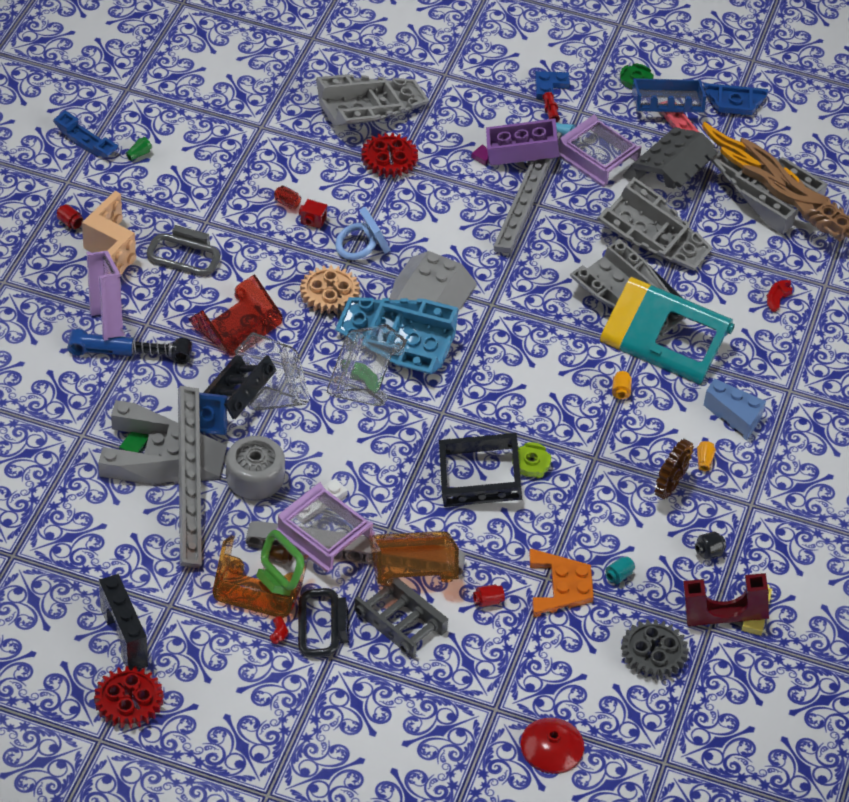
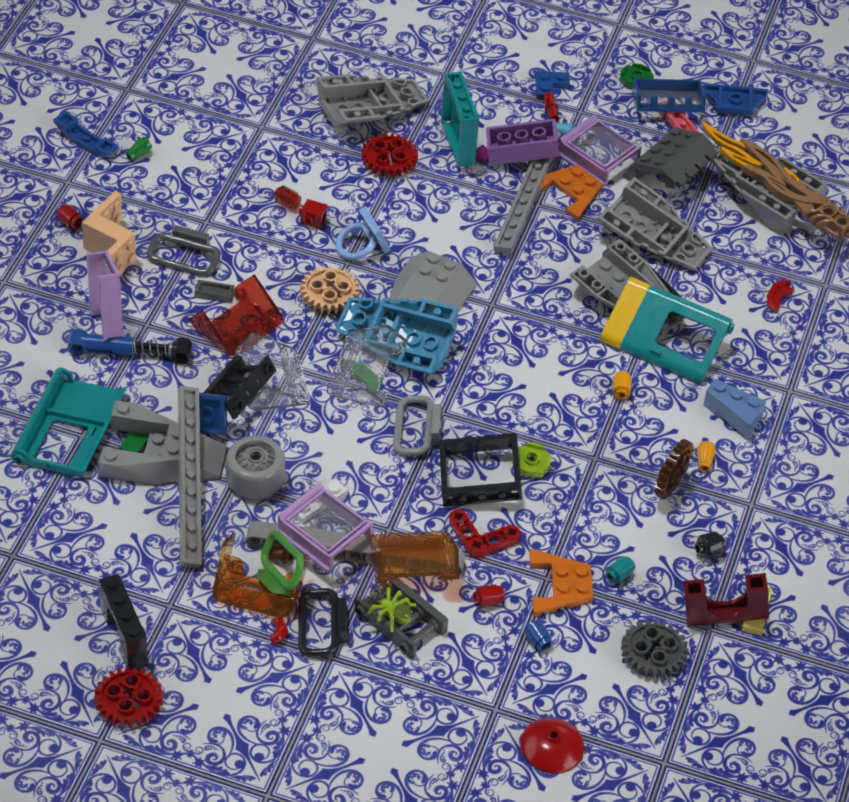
(71, 404): none -> teal piece
(214, 291): none -> dark grey tile
(392, 610): none -> animal
(433, 425): none -> light grey bar
(463, 118): none -> teal window
(477, 540): none -> red beam
(538, 635): none -> blue brick
(577, 185): none -> orange wing

